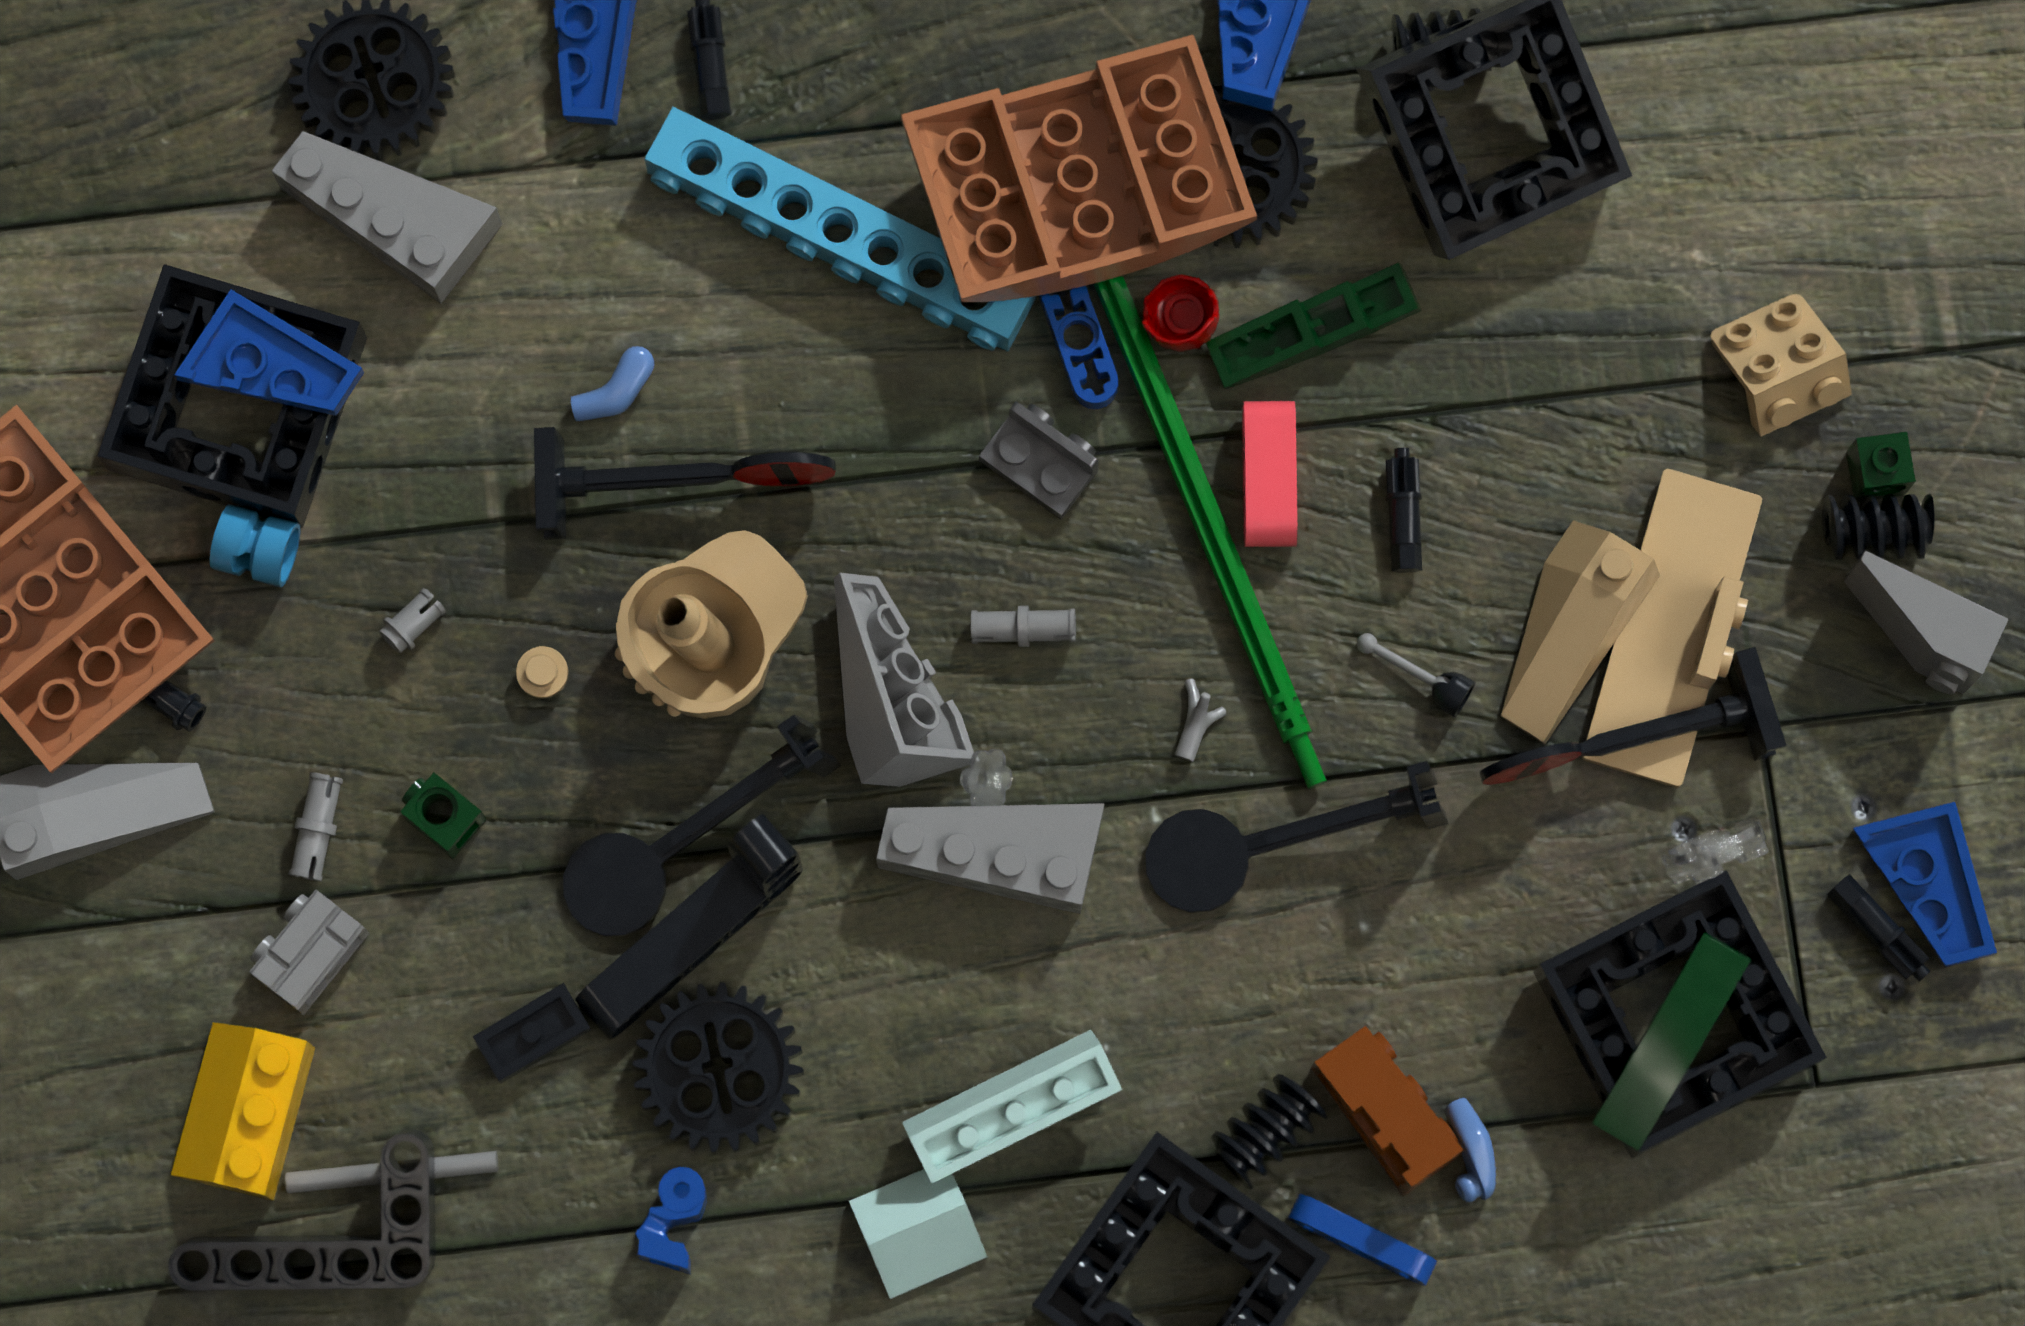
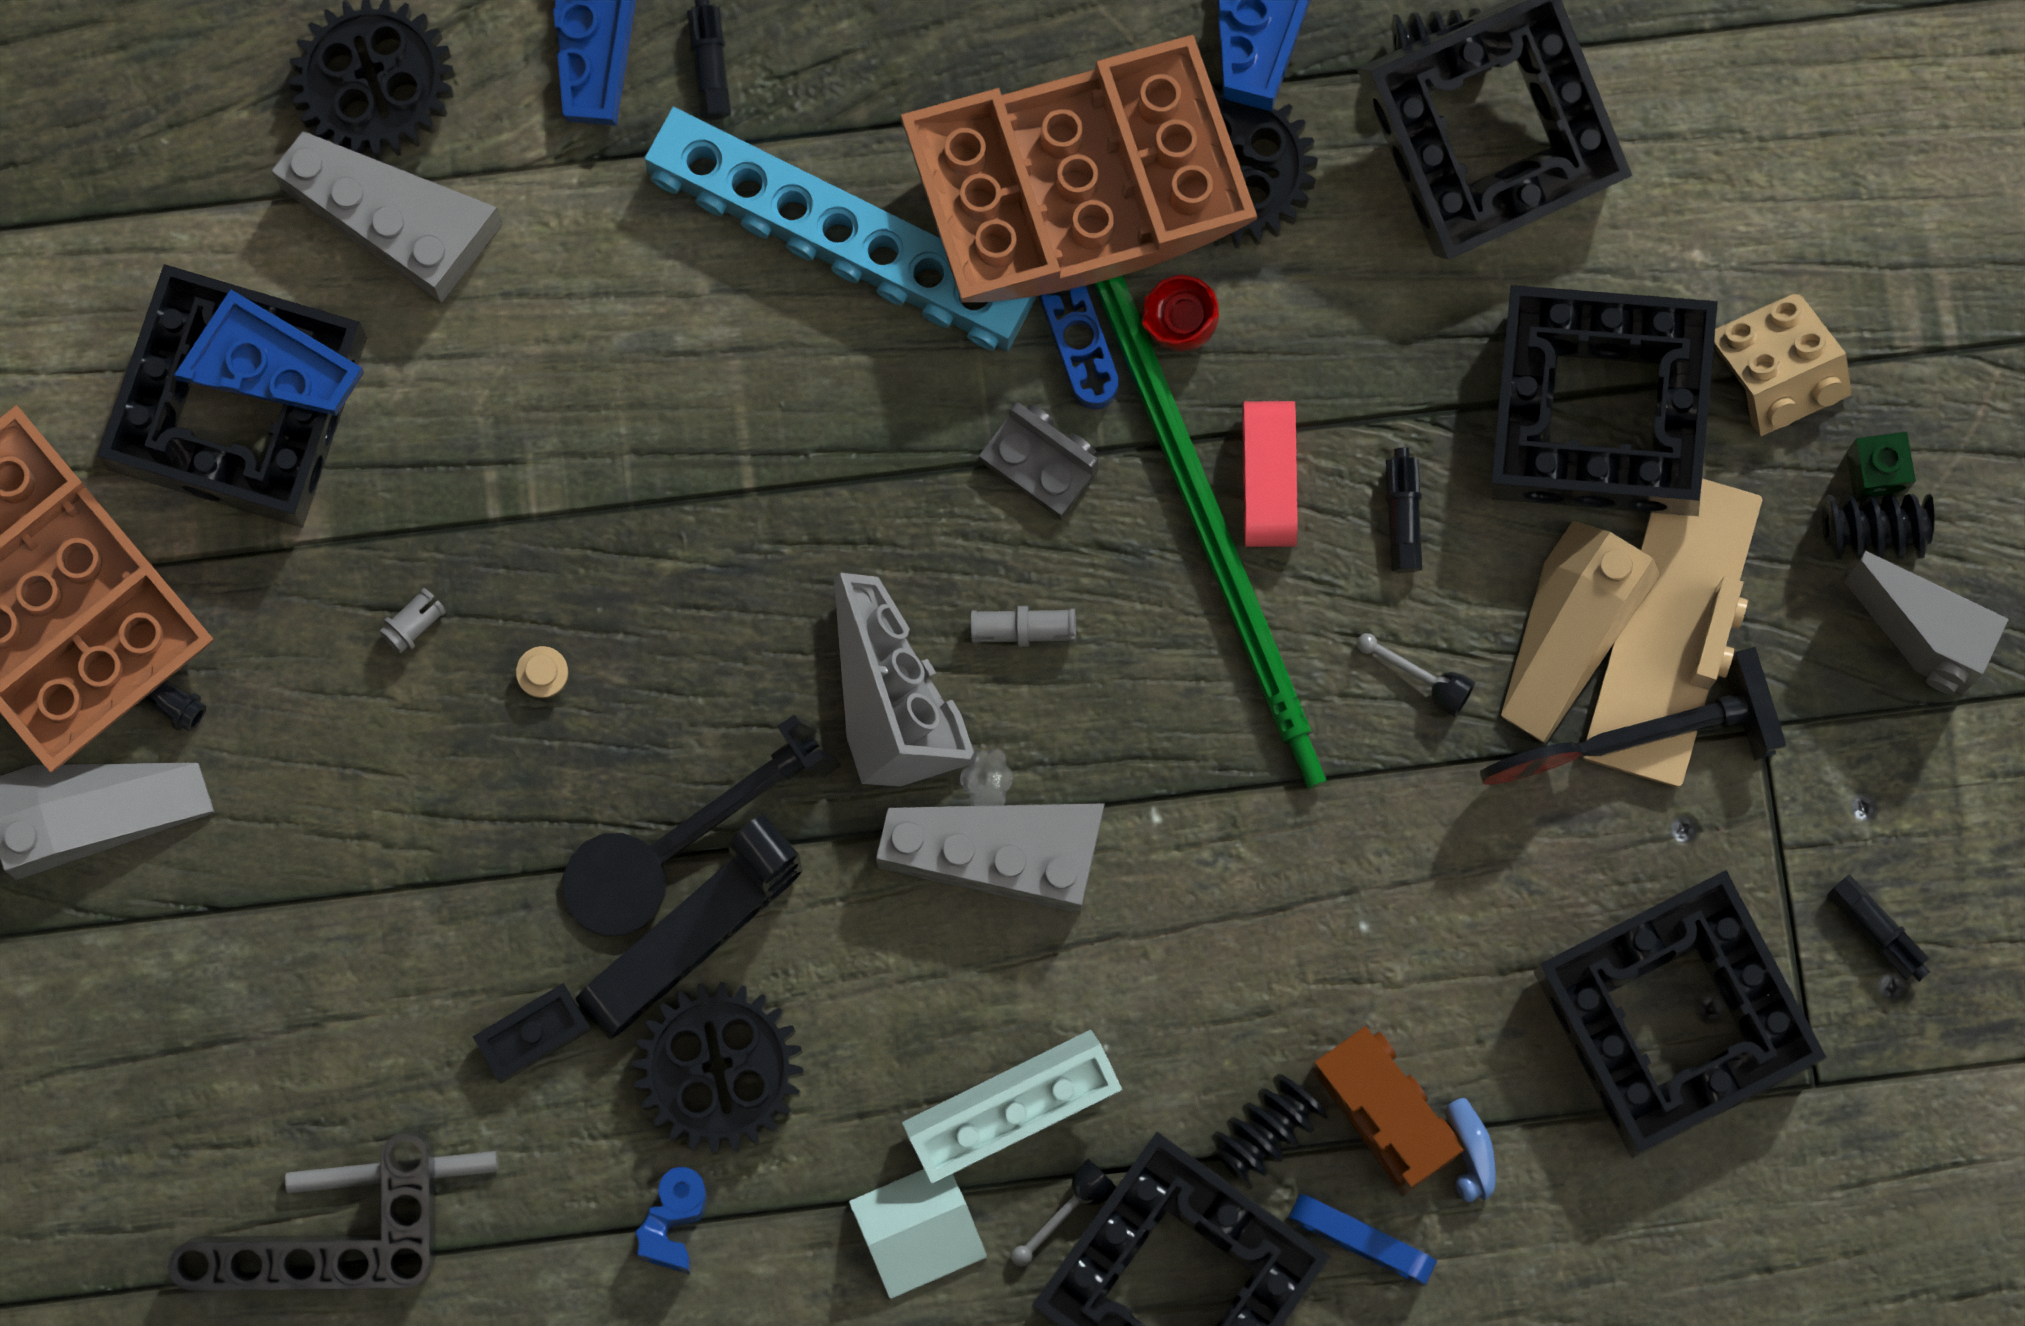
(243, 1110): yellow slope -> none
(254, 545): dark azure wheel -> none
(307, 950): light grey brick -> none
(315, 826): light grey pin -> none
(453, 833): dark green brick -> none
(557, 482): black piece -> none
(620, 391): medium blue arm -> none
(709, 625): tan piece -> none
(1089, 1187): none -> hinge
(1197, 721): light grey bar -> none
(1202, 858): black piece -> none
(1313, 326): dark green slope -> none
(1604, 327): none -> black brick
(1671, 1041): dark green slope -> none
(1704, 854): clear plate -> none
(1934, 879): blue wing -> none

